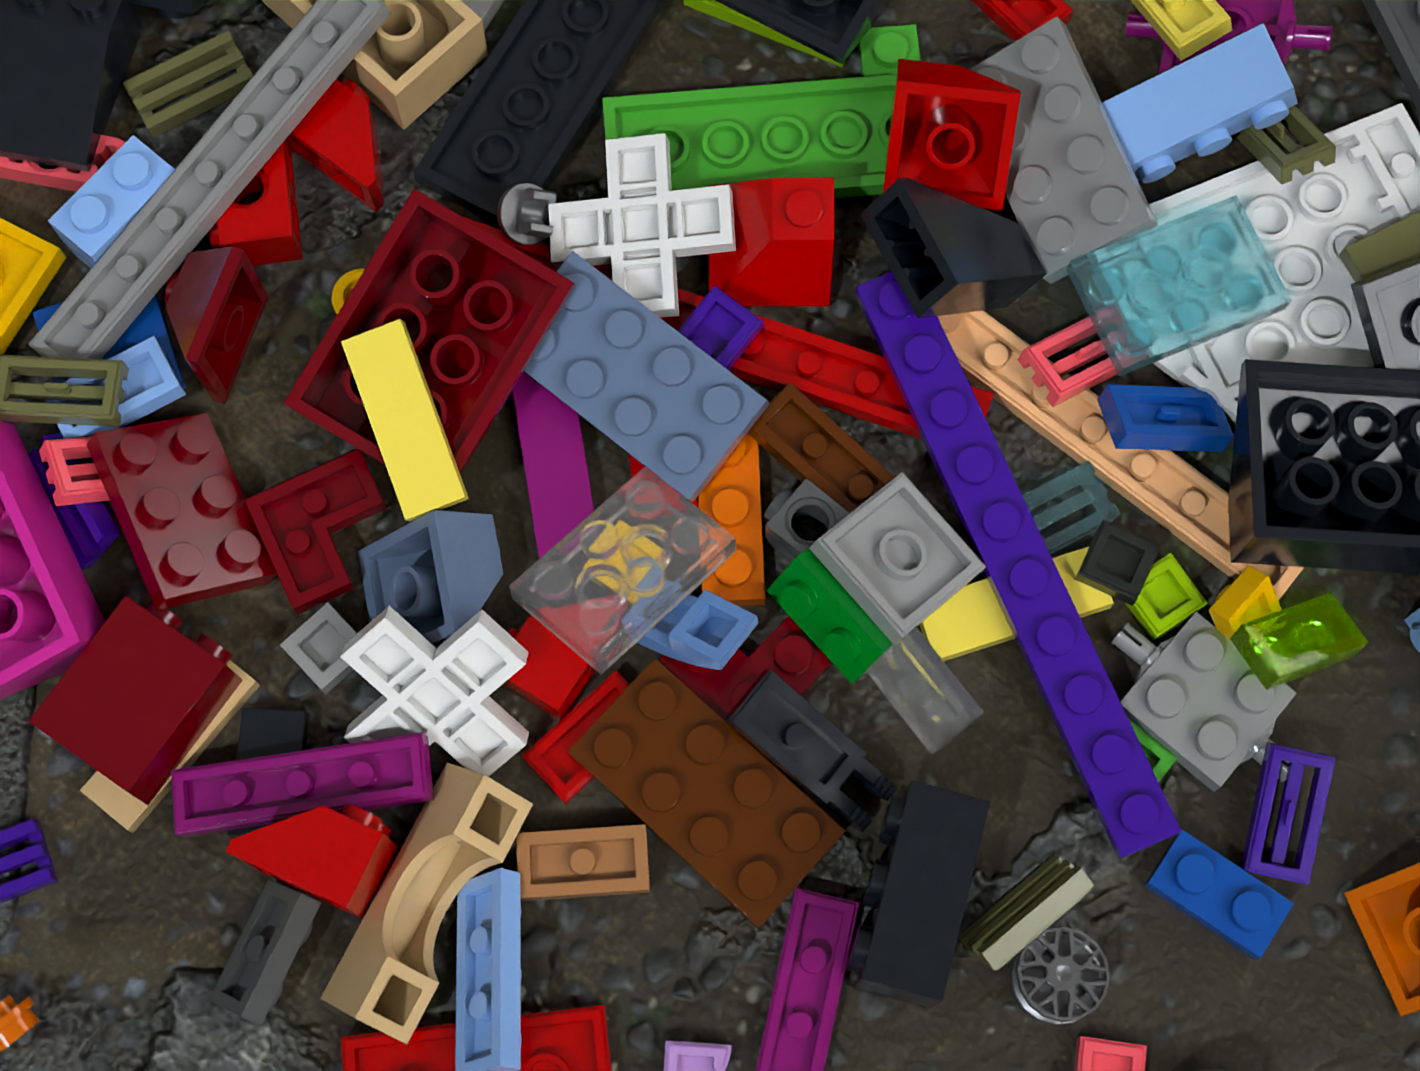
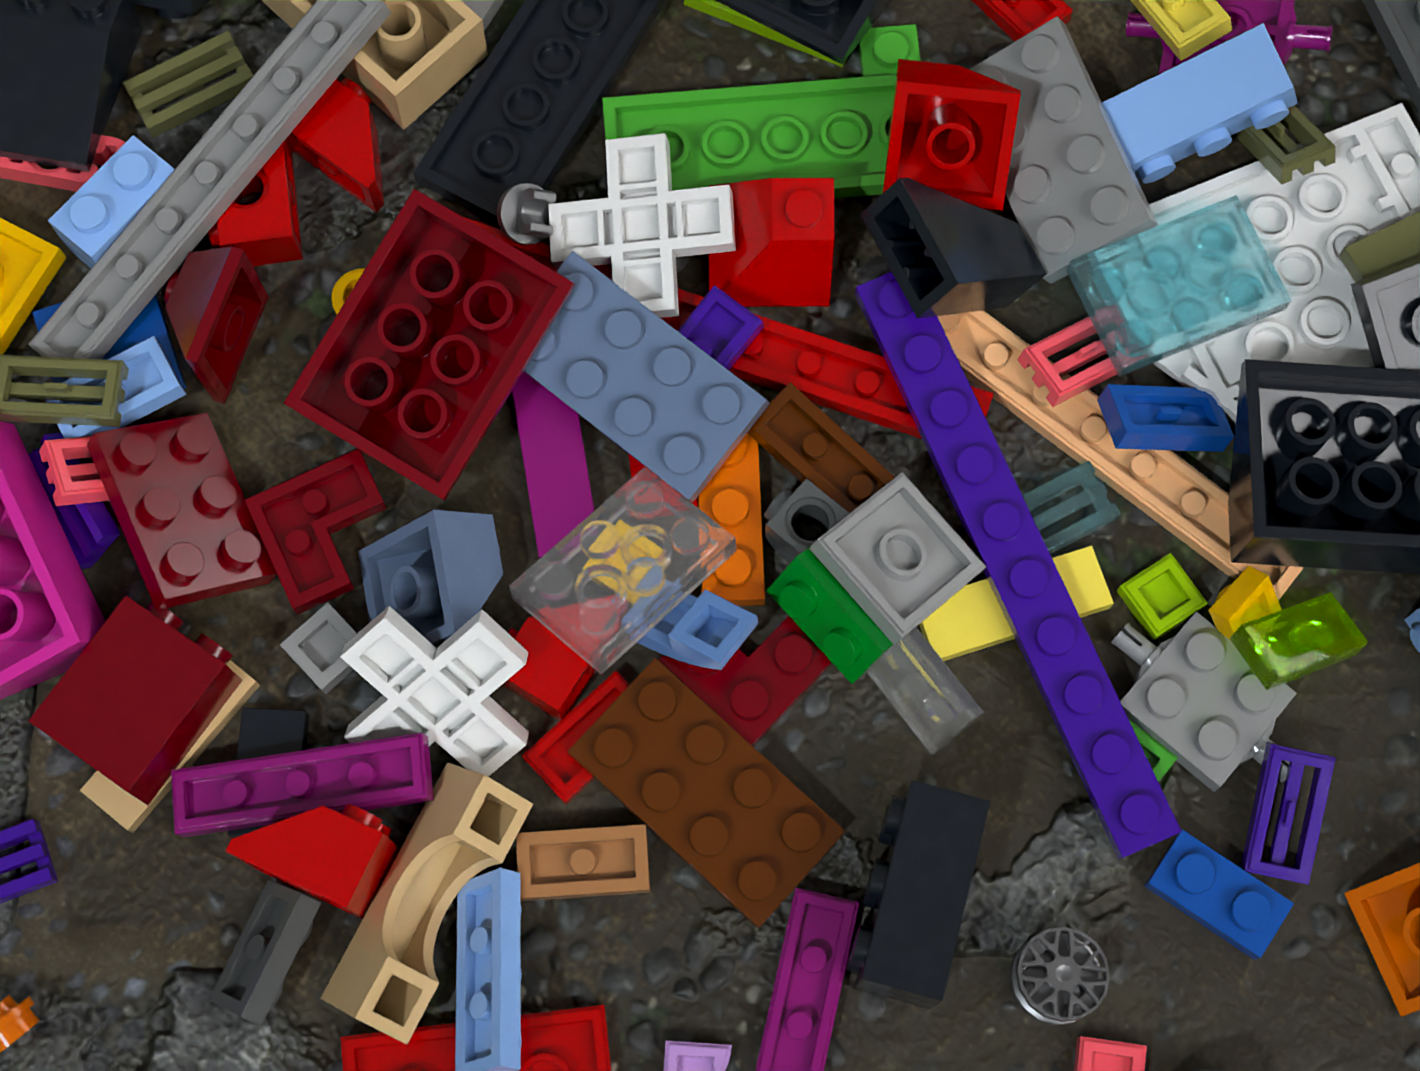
(404, 420): light yellow tile -> none
(806, 746): black hinge -> none
(1025, 912): olive tile -> none
(1117, 562): pearl dark grey tile -> none

